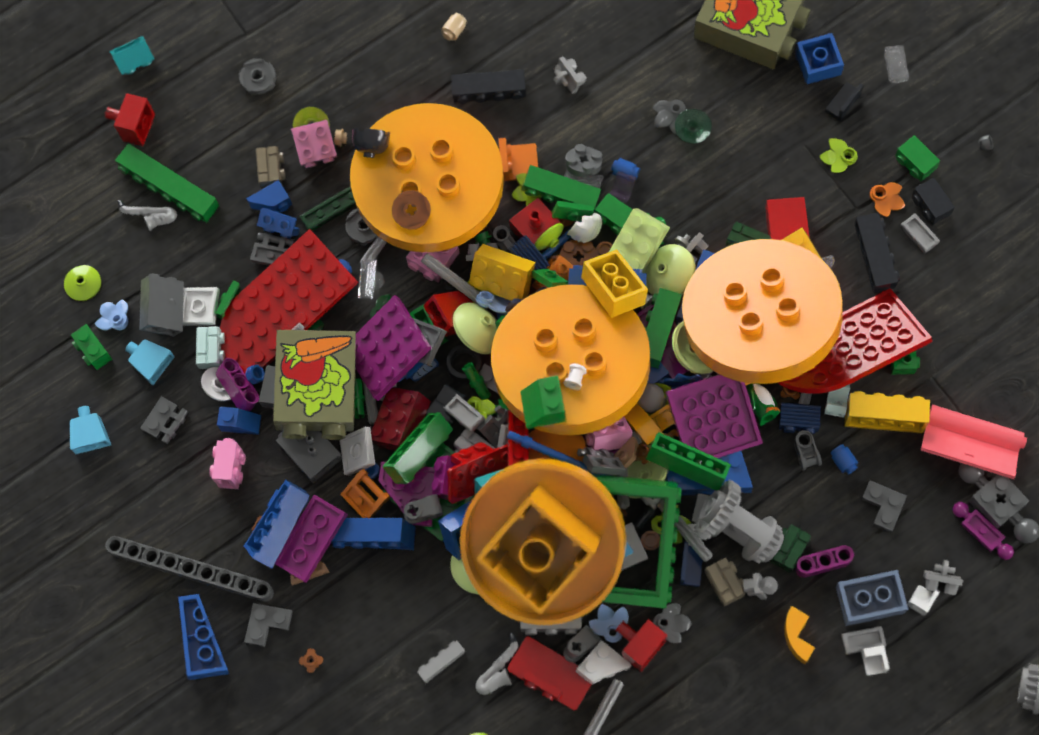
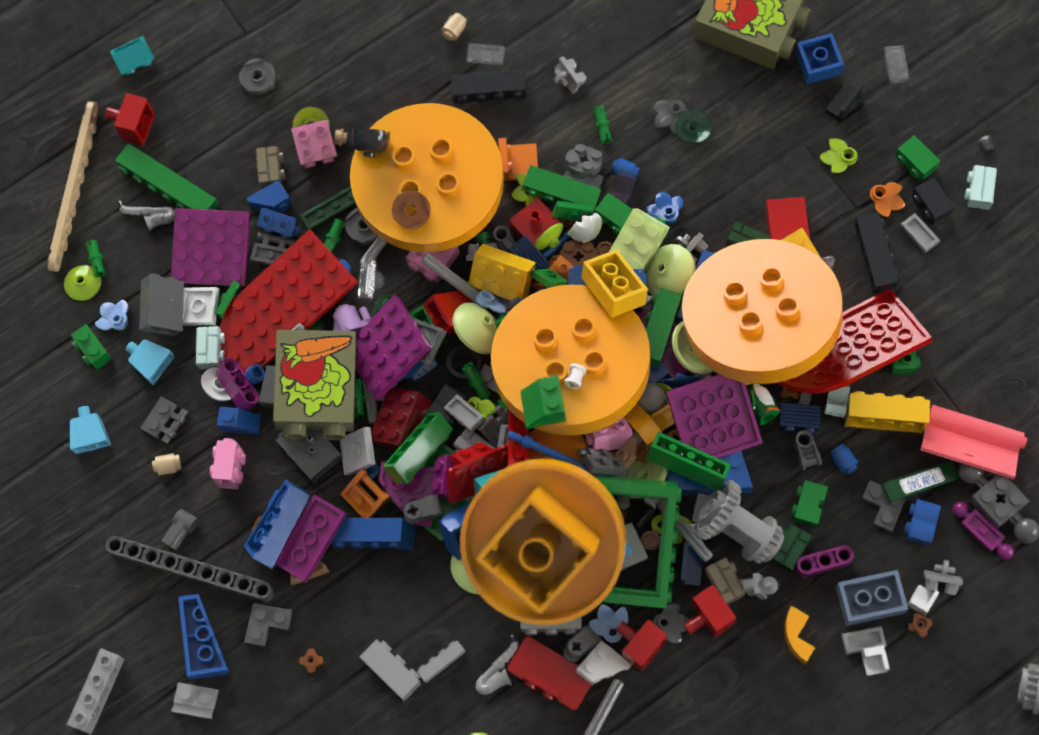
(72, 191): none -> tan plate
(95, 258): none -> green pin
(95, 691): none -> light grey brick
(167, 464): none -> tan brick
(181, 525): none -> dark grey piece
(195, 700): none -> light grey plate
(210, 246): none -> magenta plate
(332, 237): none -> green pin
(347, 318): none -> lavender piece
(391, 669): none -> light grey brick
(485, 54): none -> clear plate
(602, 124): none -> green pin
(666, 205): none -> blue plate
(711, 612): none -> red brick
(810, 497): none -> green brick
(920, 481): none -> tile
(922, 522): none -> blue brick
(926, 623): none -> dark orange plate
(981, 188): none -> light aqua brick

